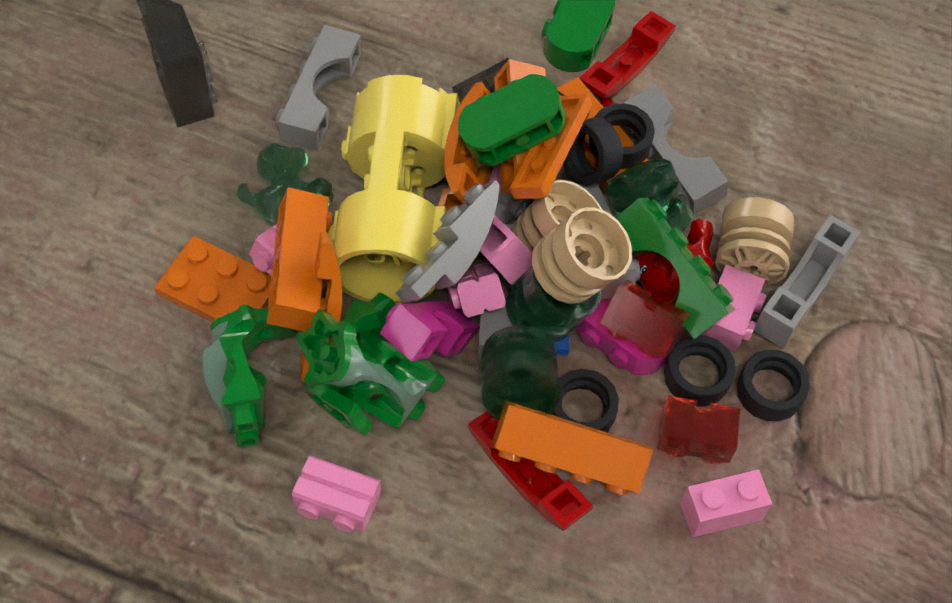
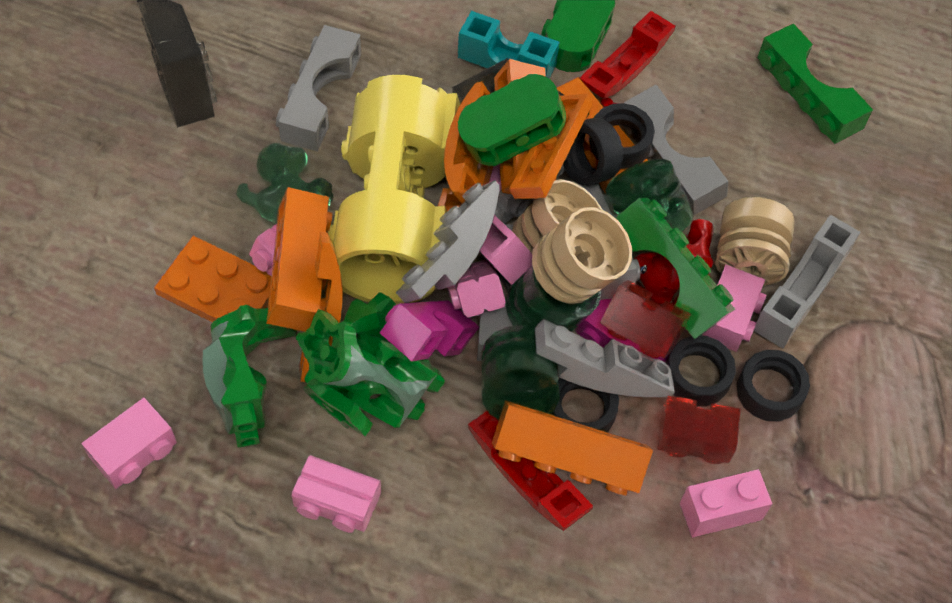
(130, 443): none -> bright pink piece
(484, 45): none -> teal arch
(610, 369): none -> light grey slope
(834, 110): none -> green arch

